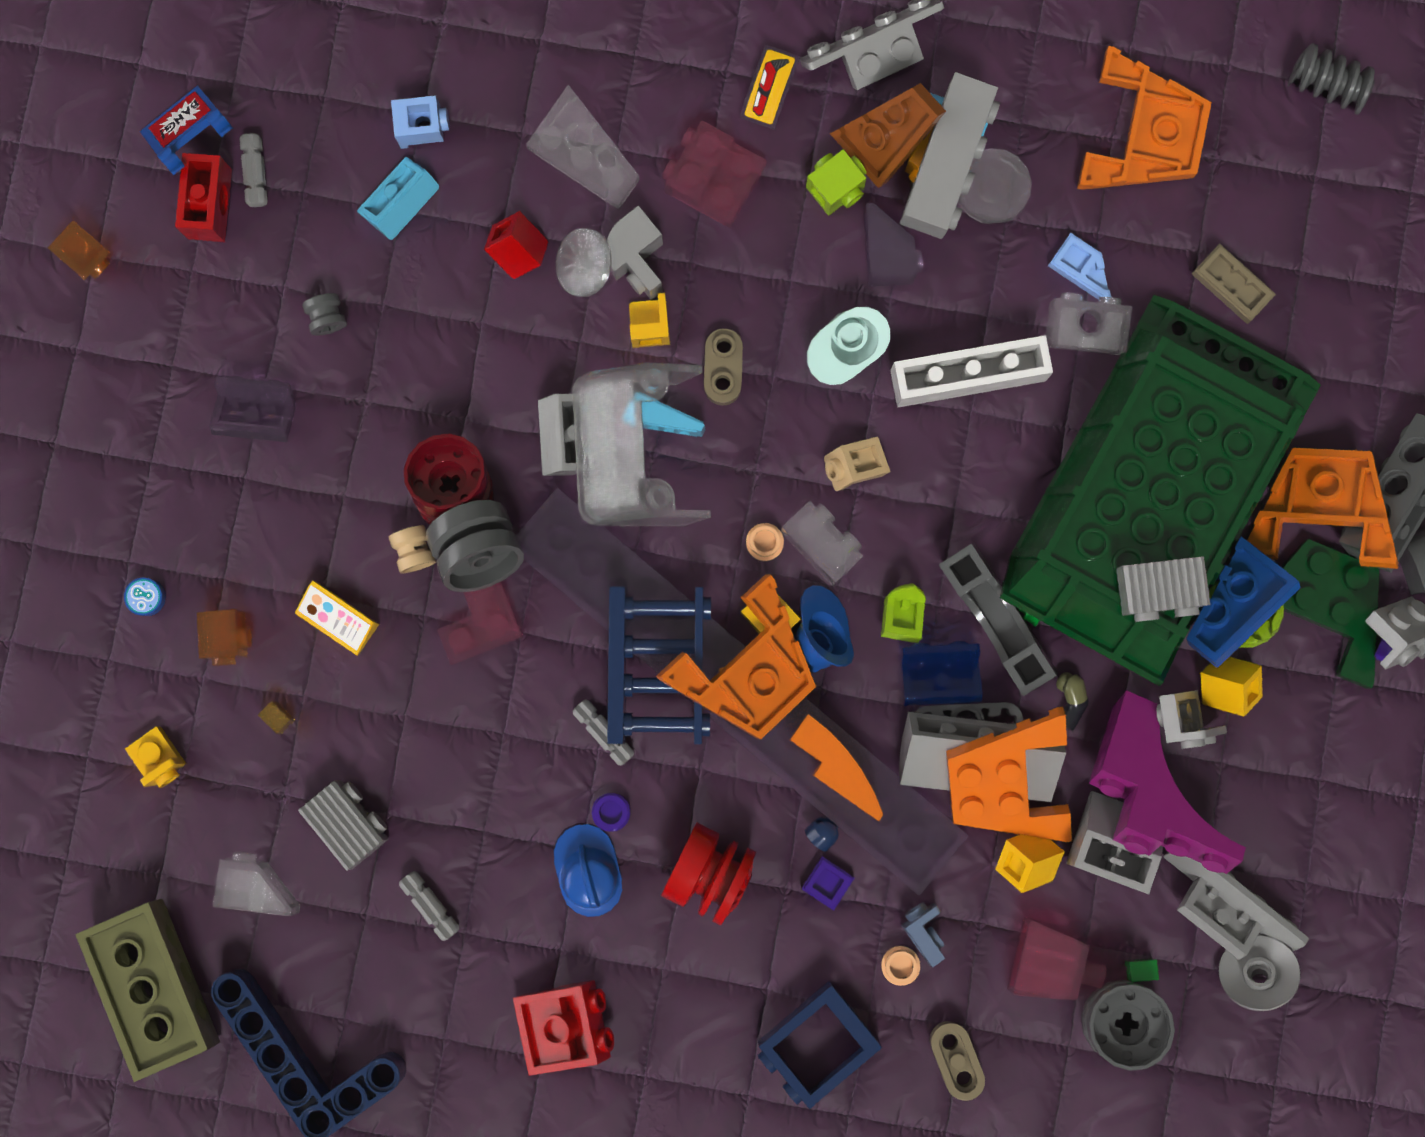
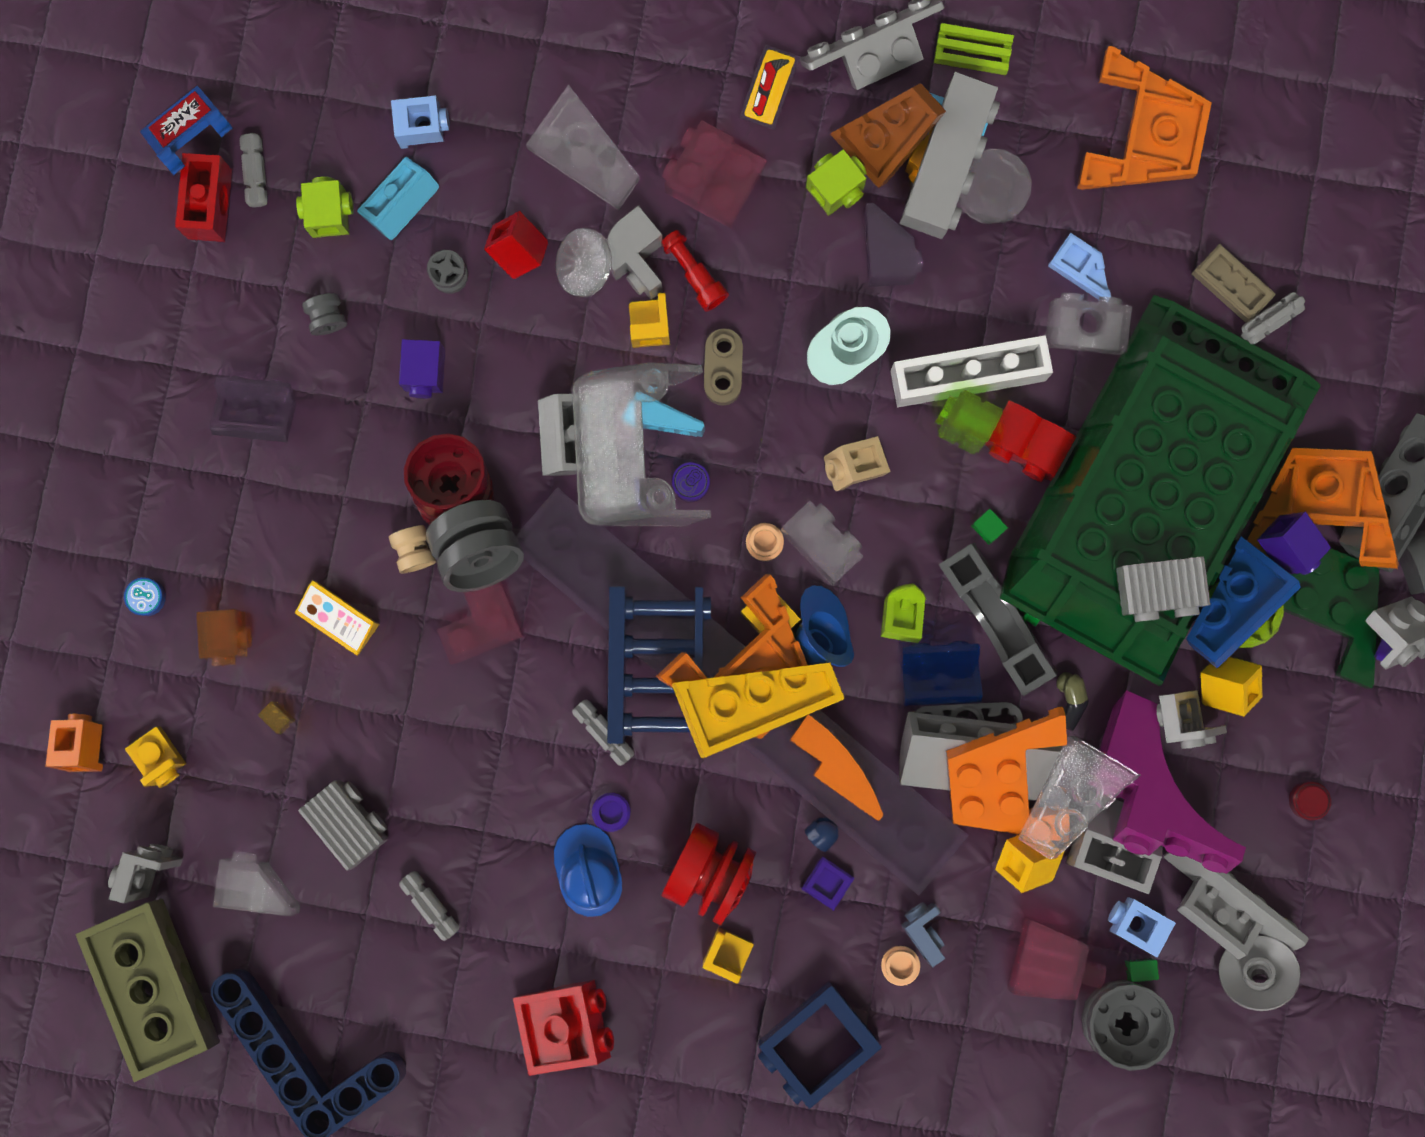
(74, 744): none -> orange brick
(80, 251): clear orange bracket -> none
(136, 872): none -> light grey bracket
(324, 207): none -> lime brick
(422, 367): none -> dark purple brick
(444, 264): none -> dark grey wheel
(690, 482): none -> dark purple tile
(708, 290): none -> red piece
(727, 955): none -> yellow panel
(749, 704): none -> yellow wing
(957, 1059): dark tan plate -> none
(968, 421): none -> clear neon green brick
(974, 35): none -> lime tile
(989, 526): none -> green piece
(1030, 442): none -> red brick
(1072, 796): none -> clear wing
(1153, 930): none -> light blue brick
(1273, 318): none -> light grey axle
(1294, 543): none -> dark purple brick
(1310, 800): none -> dark red piece
(1333, 77): dark grey piece -> none

